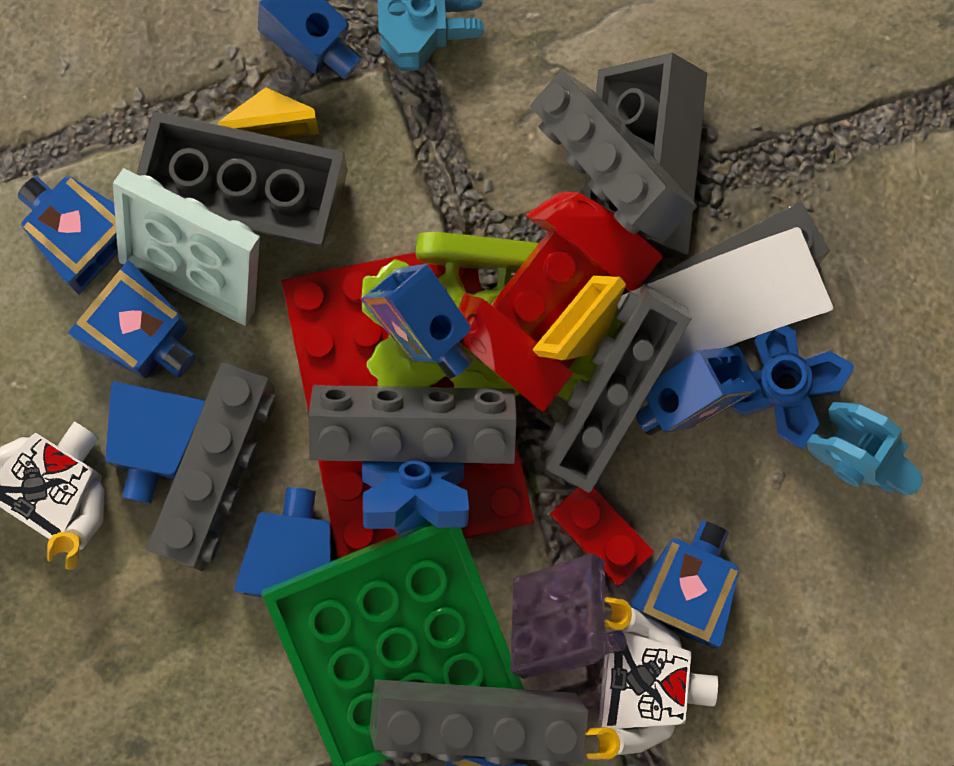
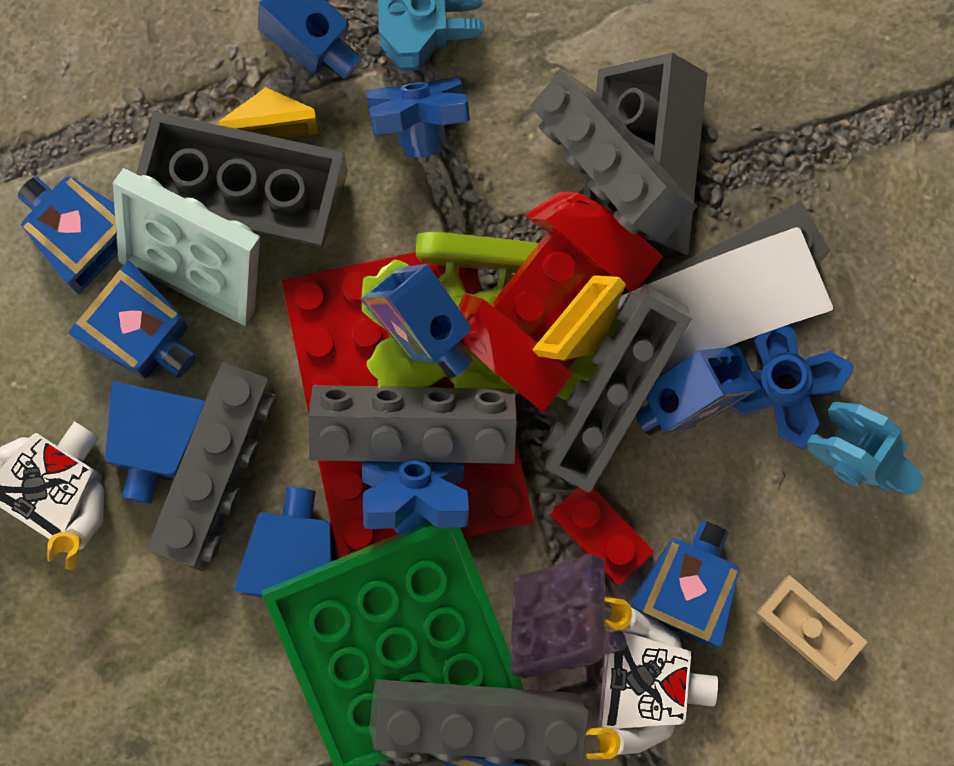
(418, 113): none -> blue plant
(811, 628): none -> tan plate

